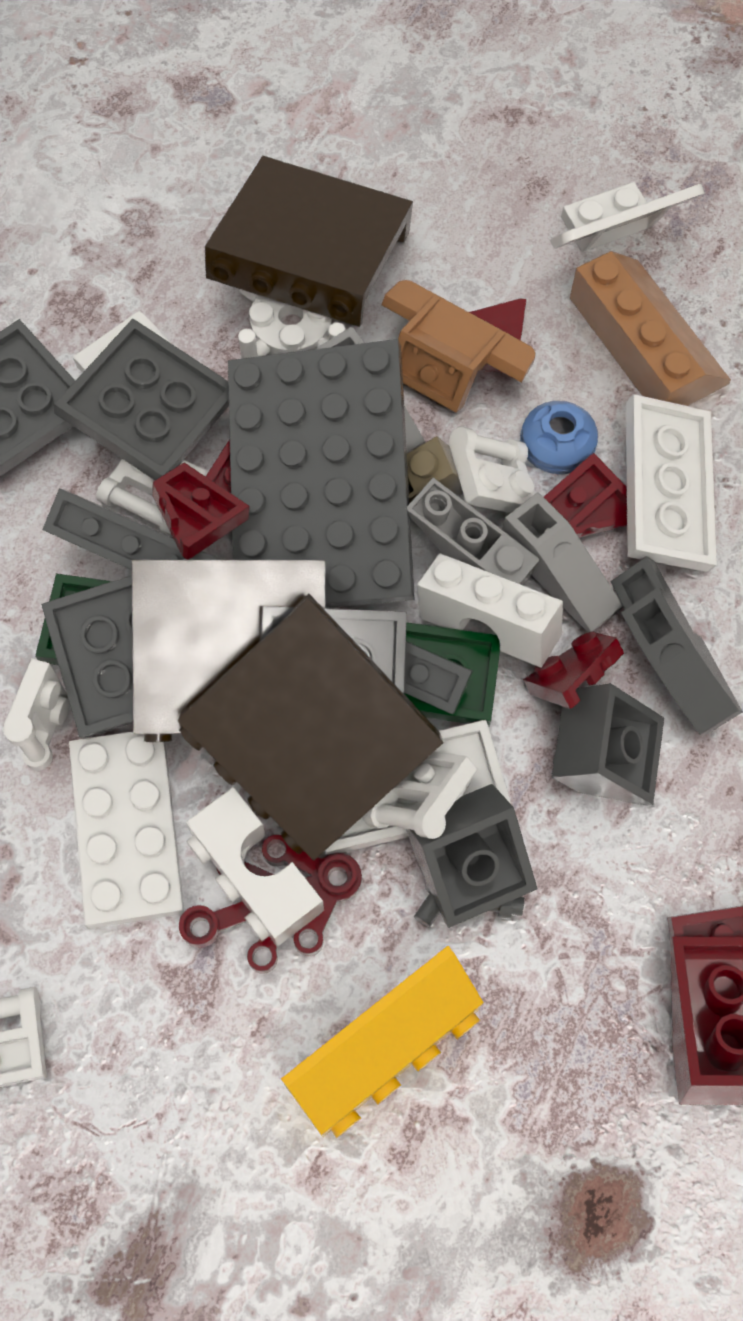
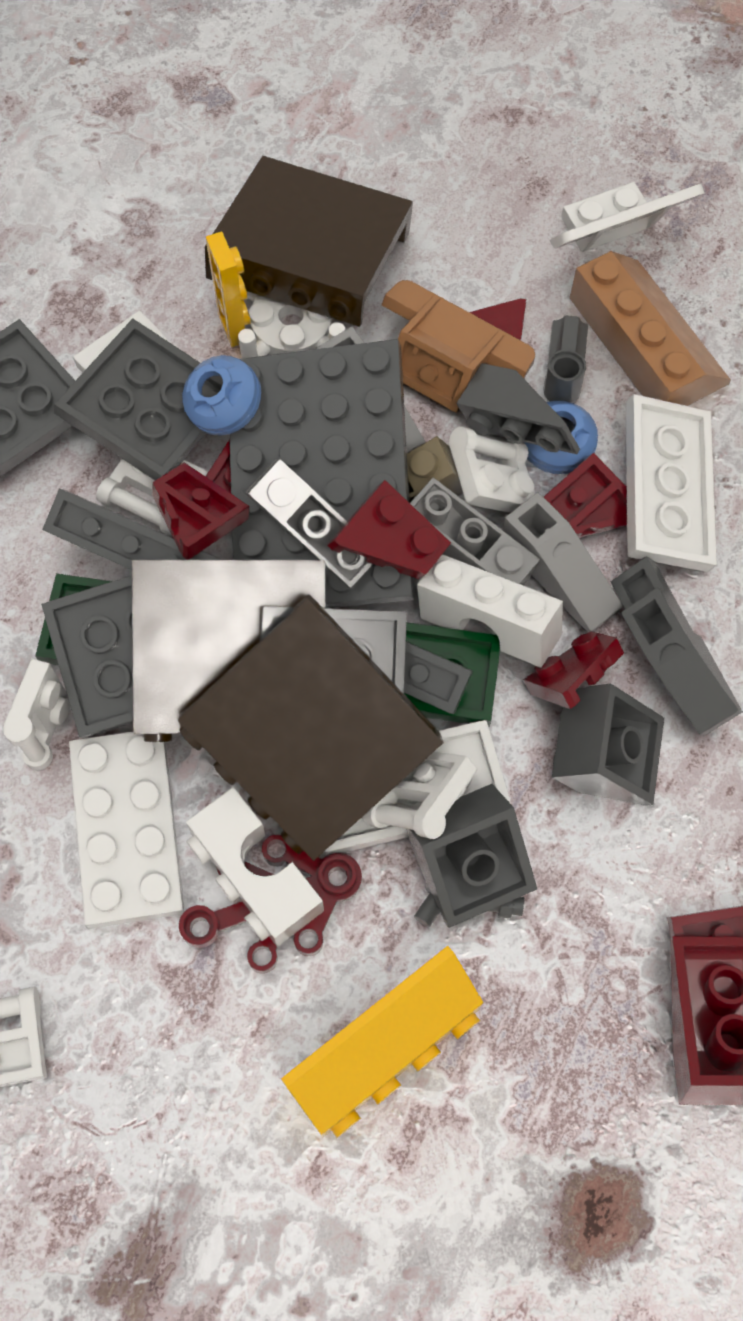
(228, 286): none -> yellow plate
(232, 405): none -> medium blue piece
(305, 518): none -> light grey slope
(391, 534): none -> dark red wing
(507, 406): none -> dark grey slope
(566, 359): none -> dark grey piece

